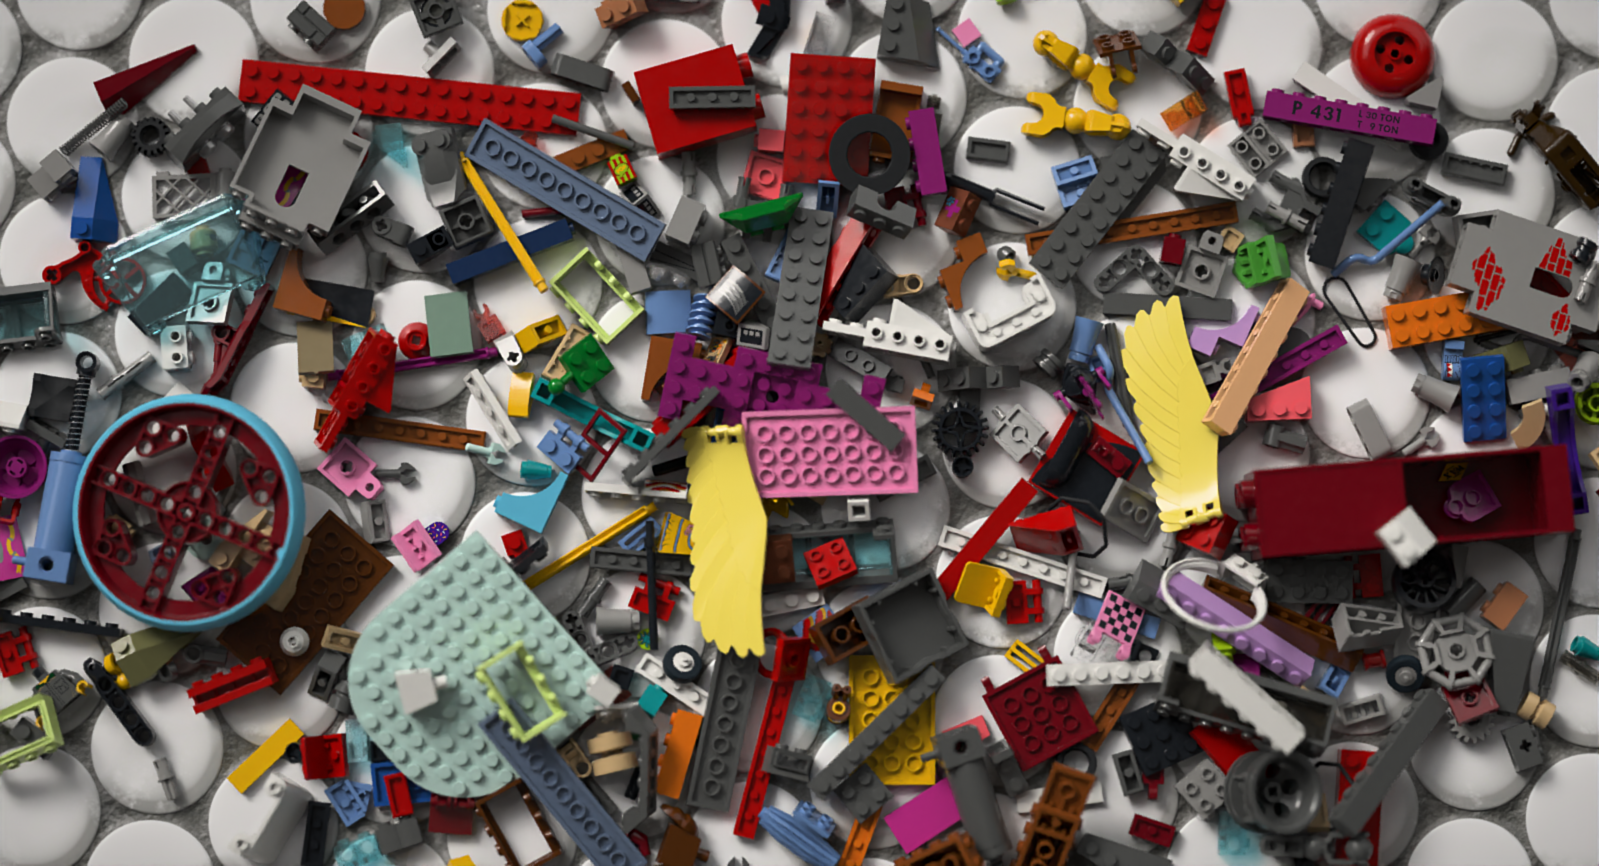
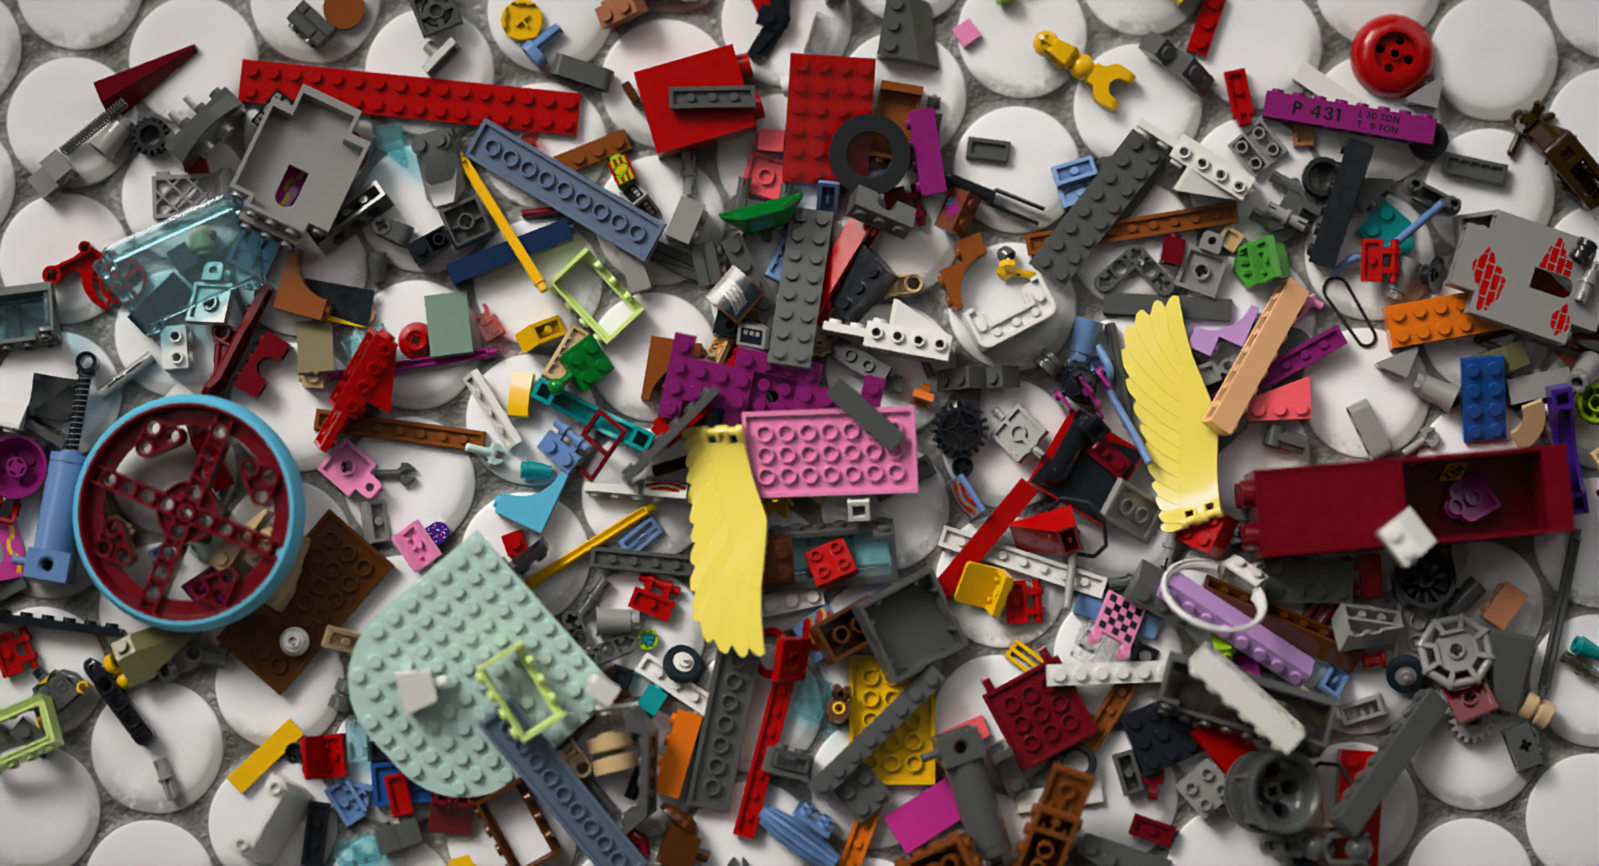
(93, 207): blue wedge -> none
(145, 515): light grey axle -> none
(233, 684): red brick -> none
(268, 347): none -> dark red arch
(326, 674): dark grey slope -> none
(510, 351): piece -> none
(592, 132): dark grey piece -> none
(650, 543): black bar -> none
(662, 272): clear slope -> none
(667, 311): medium blue slope -> none
(675, 535): yellow torso -> none
(700, 317): medium blue piece -> none
(965, 497): none -> slope
(975, 62): medium blue piece -> none
(1073, 120): yellow piece -> none
(1095, 428): none -> black tile
(1123, 41): reddish brown plate -> none
(1184, 111): clear orange plate -> none
(1226, 832): clear light blue brick -> none
(1373, 260): none -> red plate
(1399, 364): none -> light grey slope
(1424, 241): light grey bar -> none
(1450, 359): medium blue leg -> none

